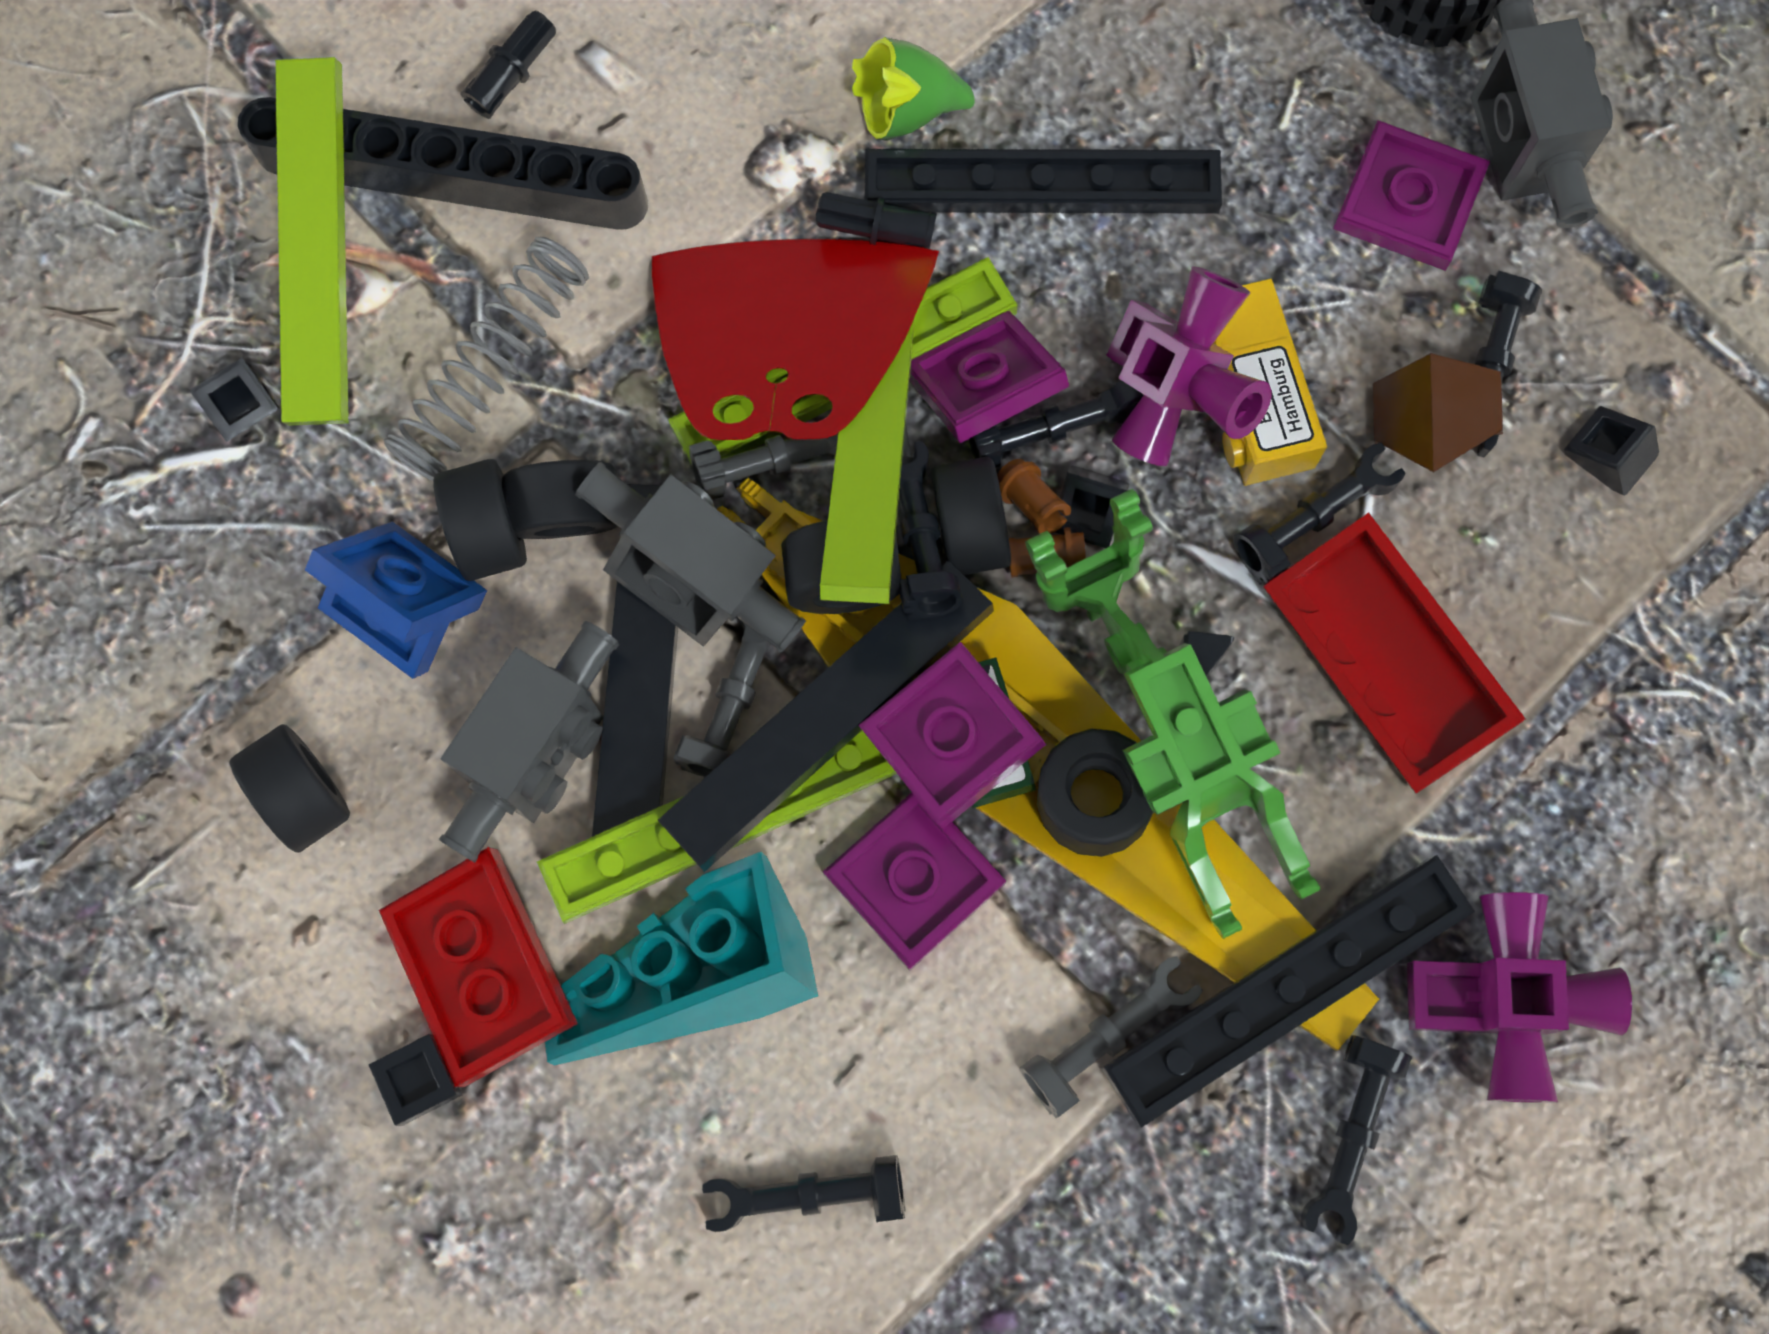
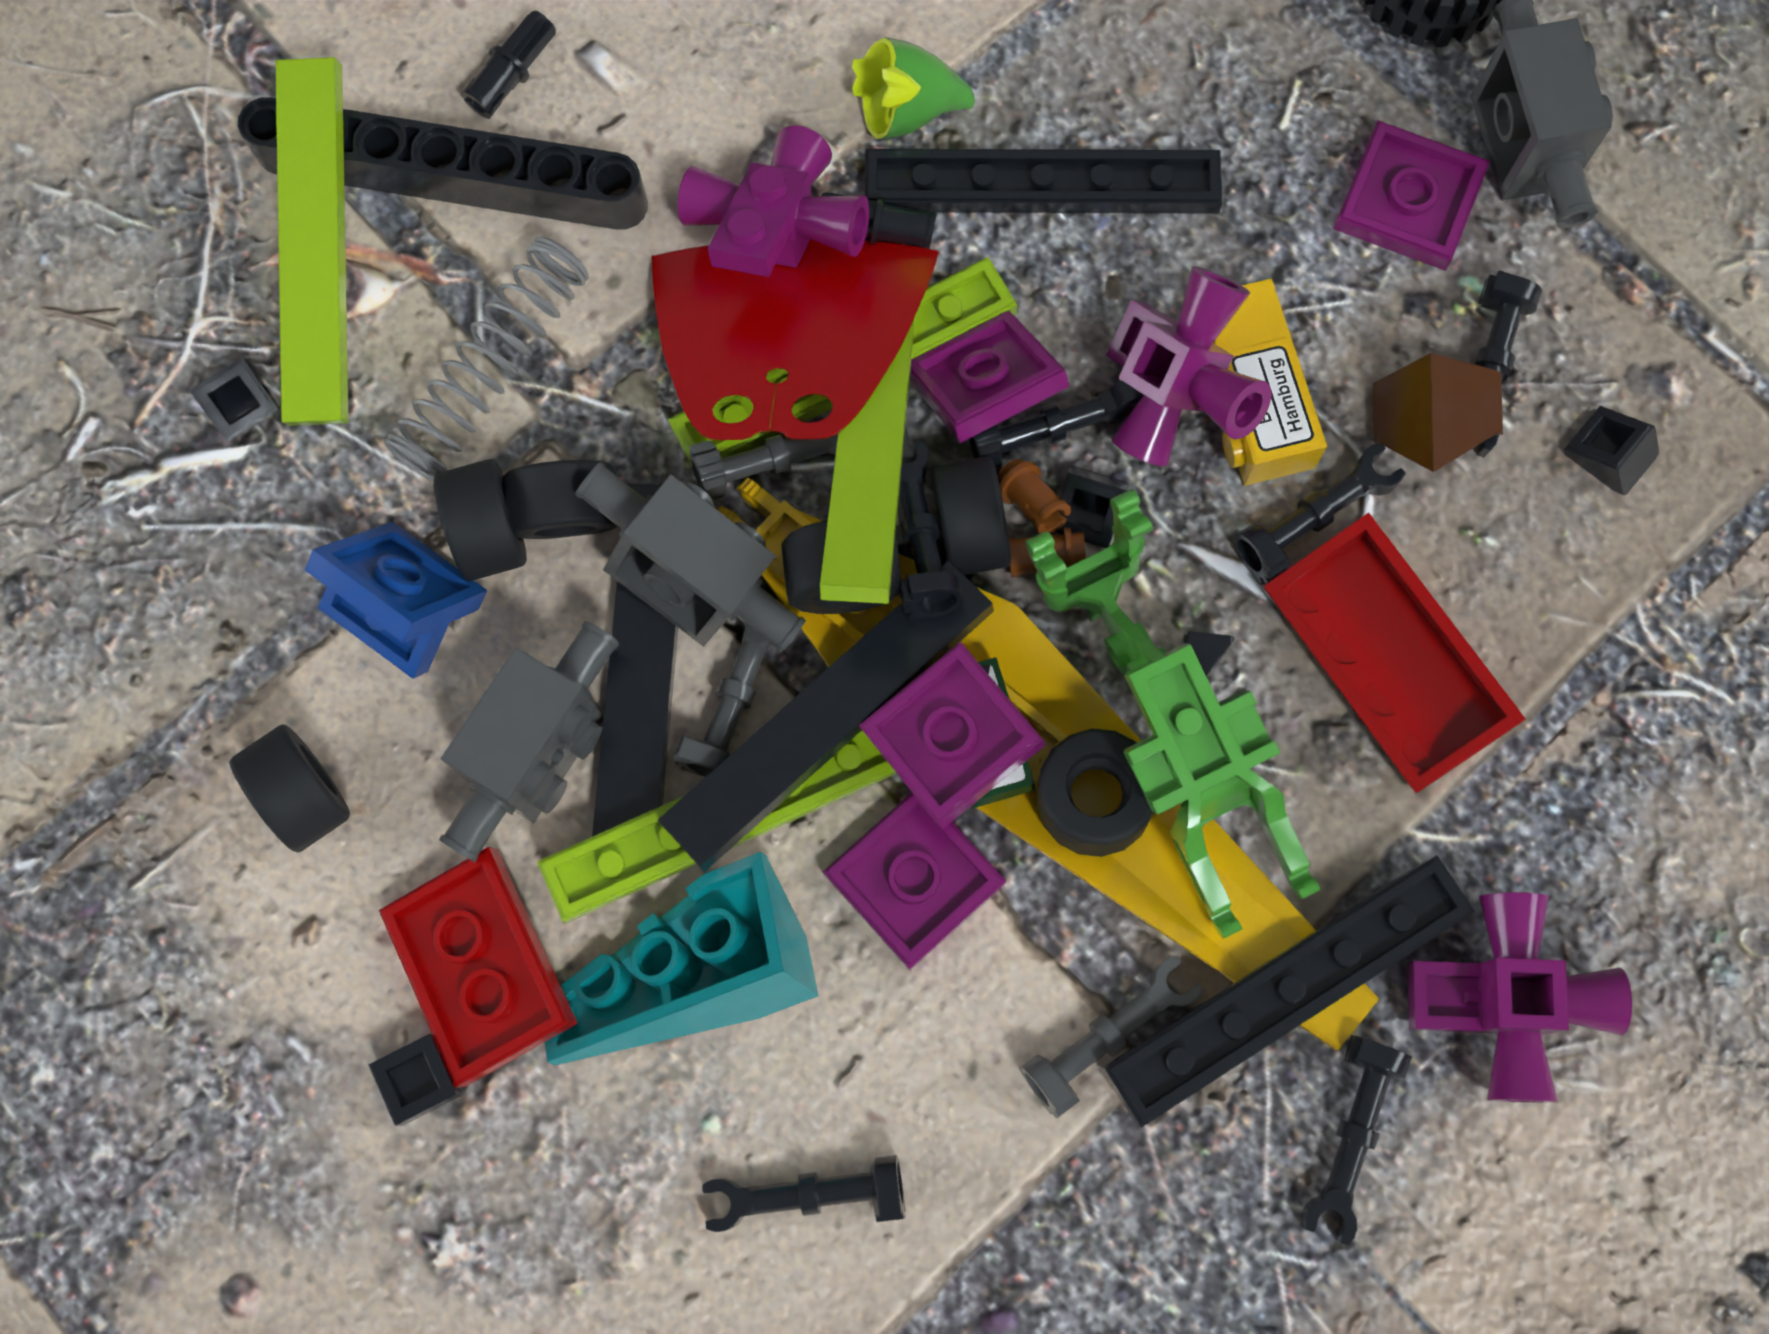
(773, 208): none -> magenta brick

